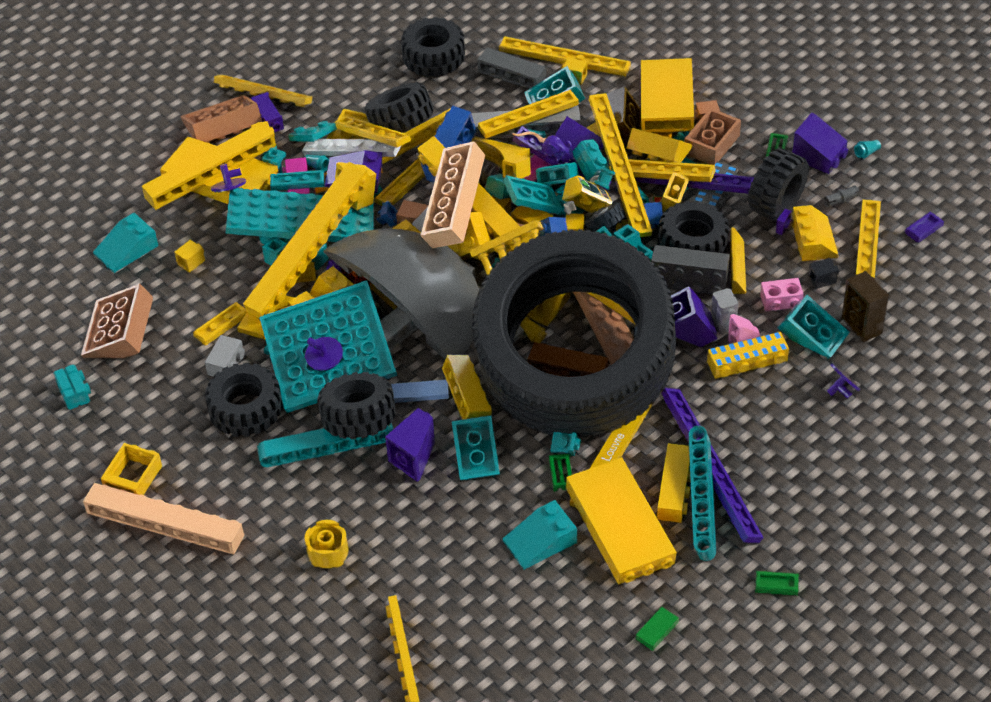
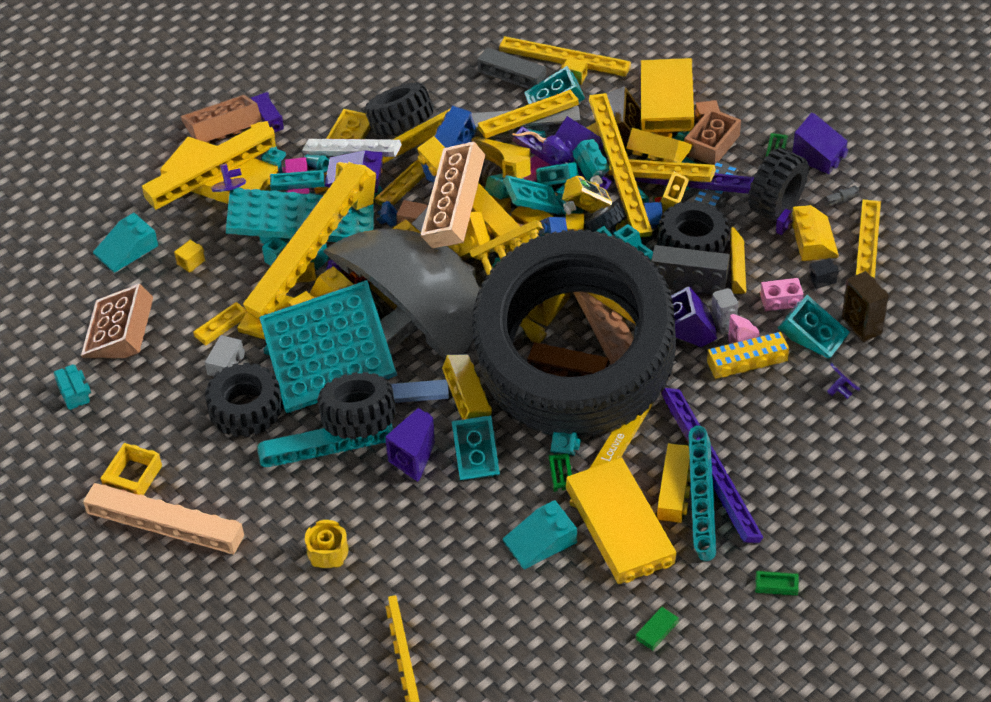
(256, 89): yellow plate -> none
(313, 133): teal plate -> none
(323, 353): dark purple shield -> none
(372, 131): yellow tile -> none
(433, 47): black tyre -> none
(604, 177): teal bush -> none
(866, 148): teal cone -> none
(924, 227): dark purple tile -> none

